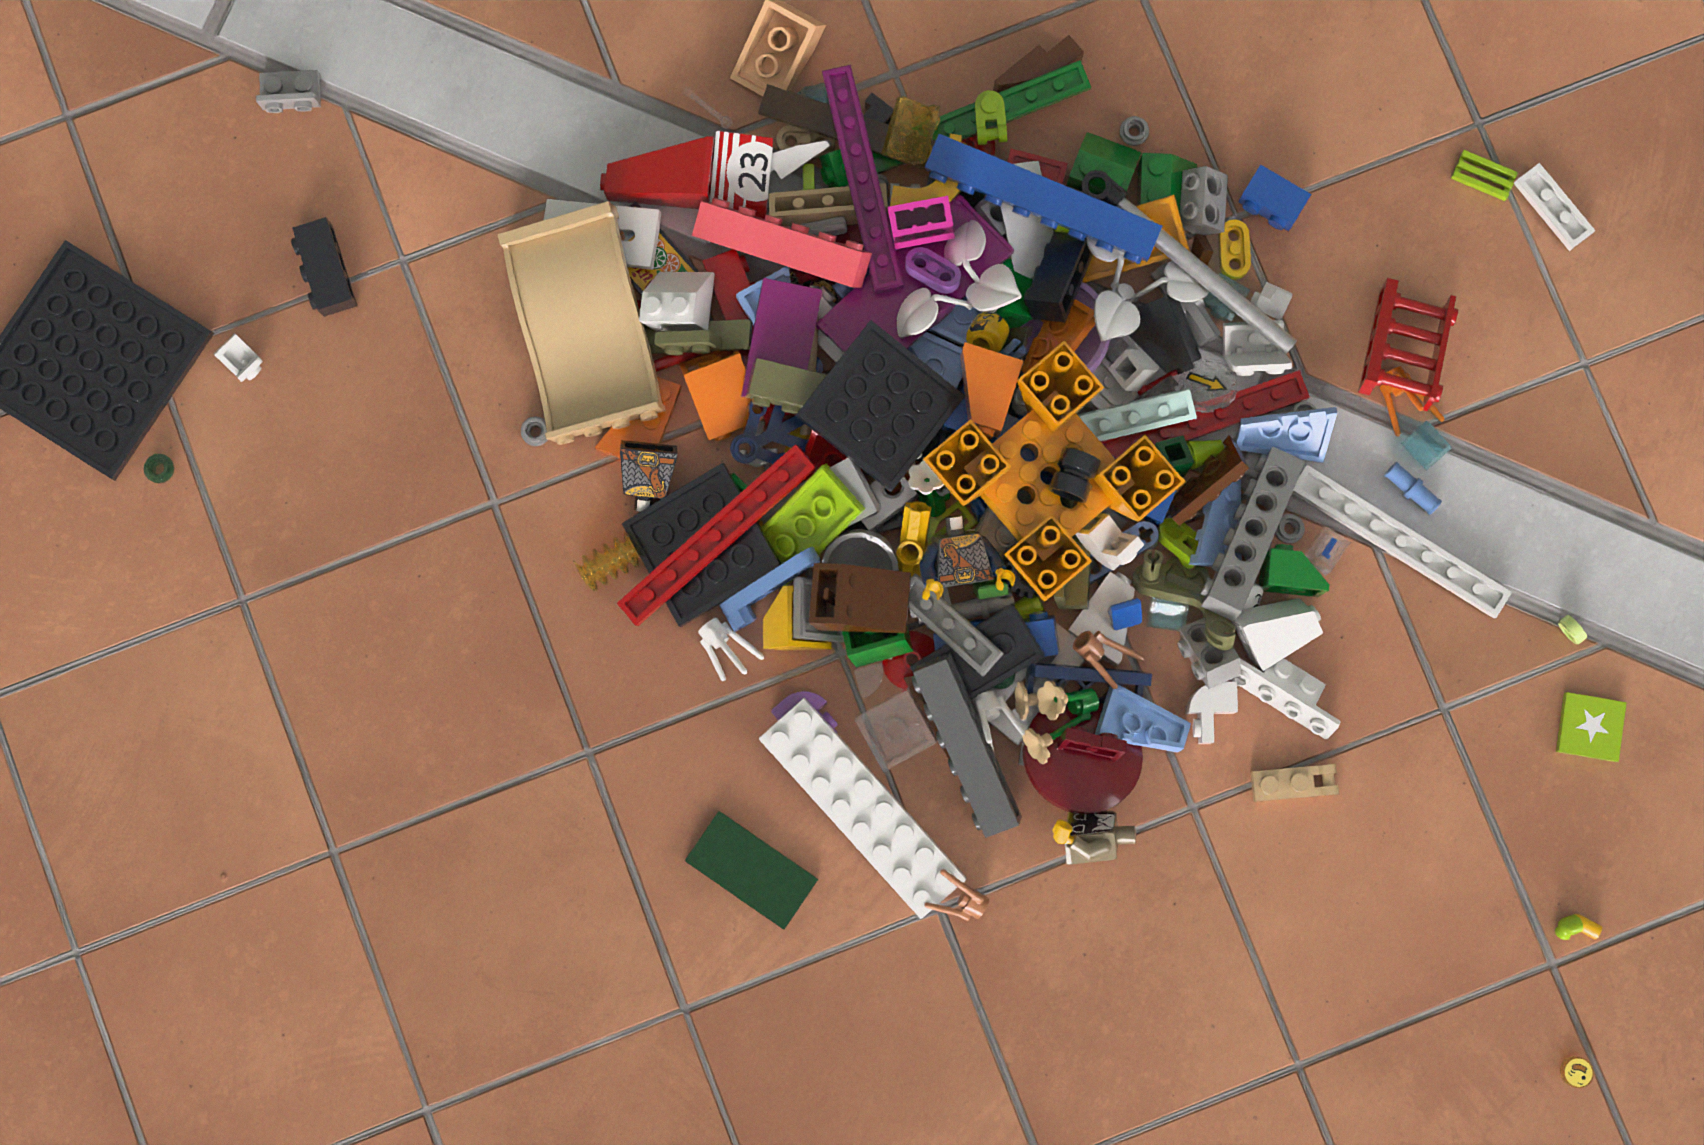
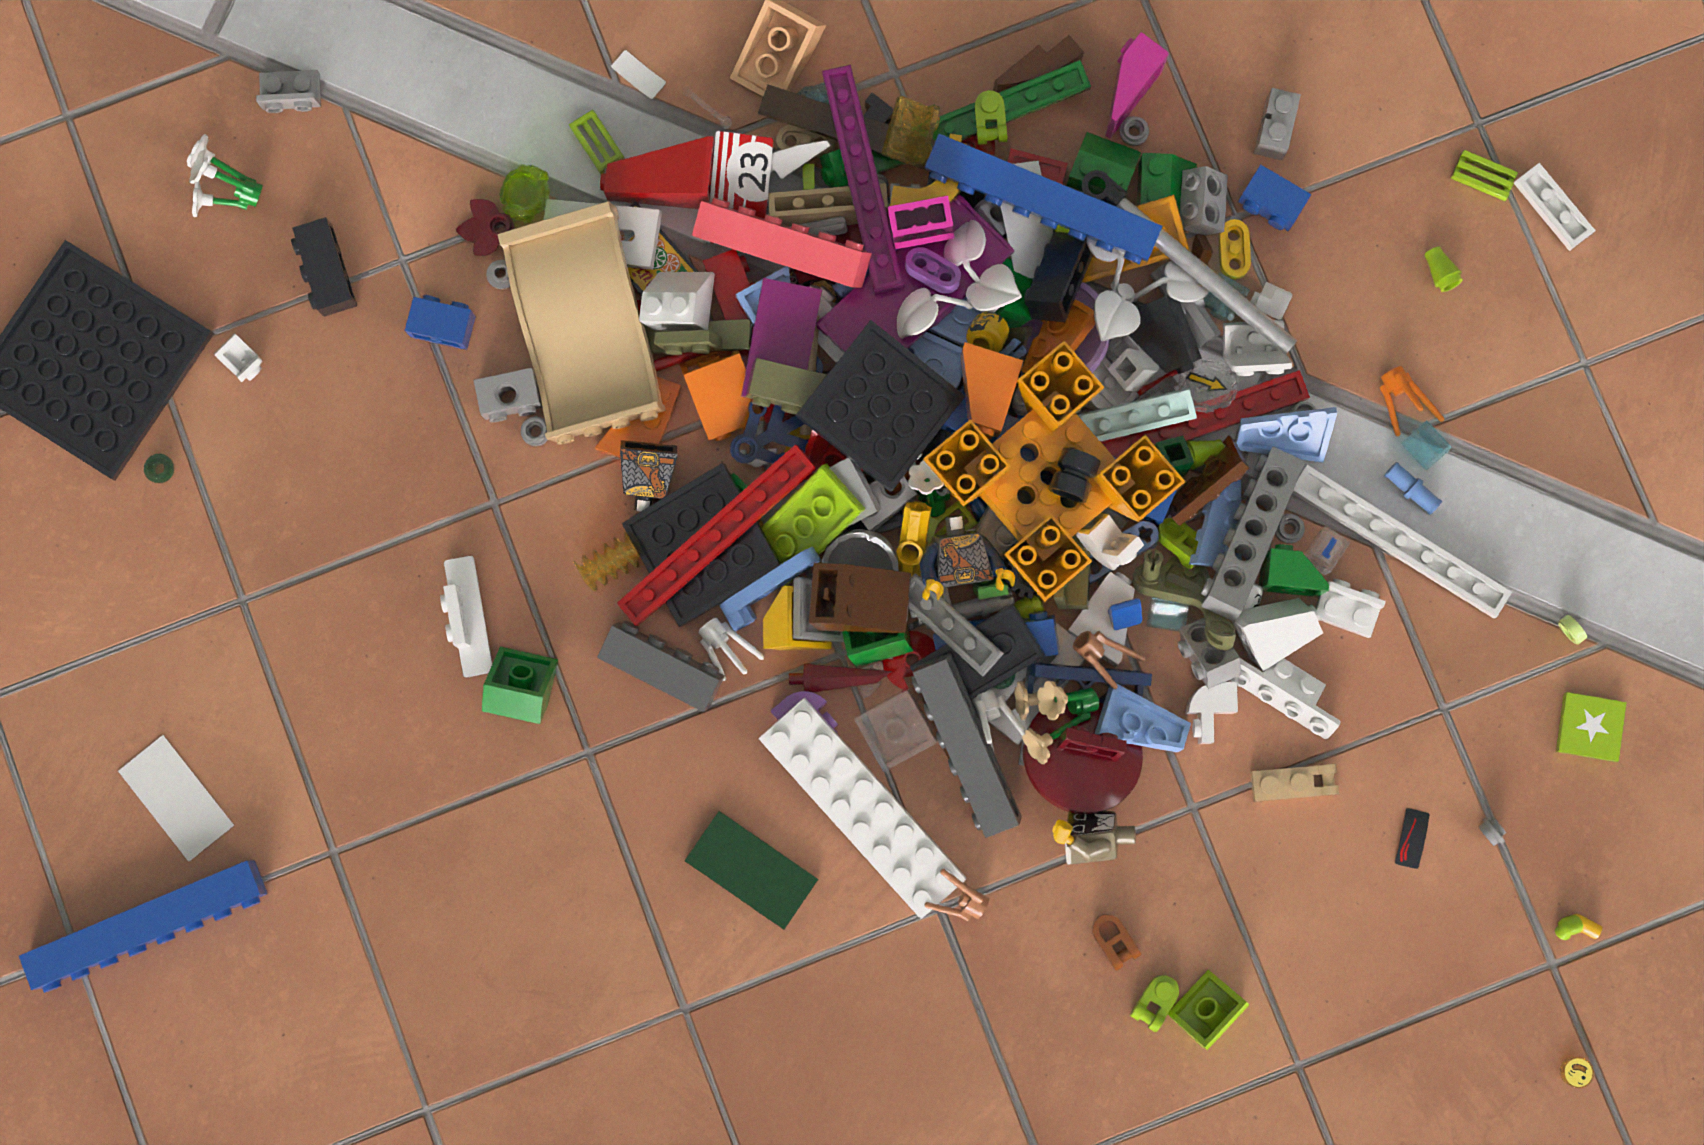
(142, 925): none -> blue brick
(176, 798): none -> white sticker
(199, 162): none -> plant
(440, 322): none -> blue brick
(466, 616): none -> white bracket
(482, 227): none -> dark red plate
(491, 389): none -> light grey brick
(498, 283): none -> light grey plate
(519, 685): none -> green slope
(524, 192): none -> clear neon green hair
(583, 121): none -> lime tile
(638, 74): none -> white sticker
(661, 666): none -> dark grey brick
(824, 677): none -> dark red bar
(1108, 931): none -> dark orange plate
(1139, 68): none -> dark pink slope
(1163, 992): none -> lime plate
(1208, 1009): none -> lime slope
(1276, 132): none -> light grey piece
(1350, 608): none -> white bracket
(1379, 350): red fence -> none
(1412, 838): none -> black sticker
(1443, 270): none -> lime cone
(1493, 831): none -> light grey plate

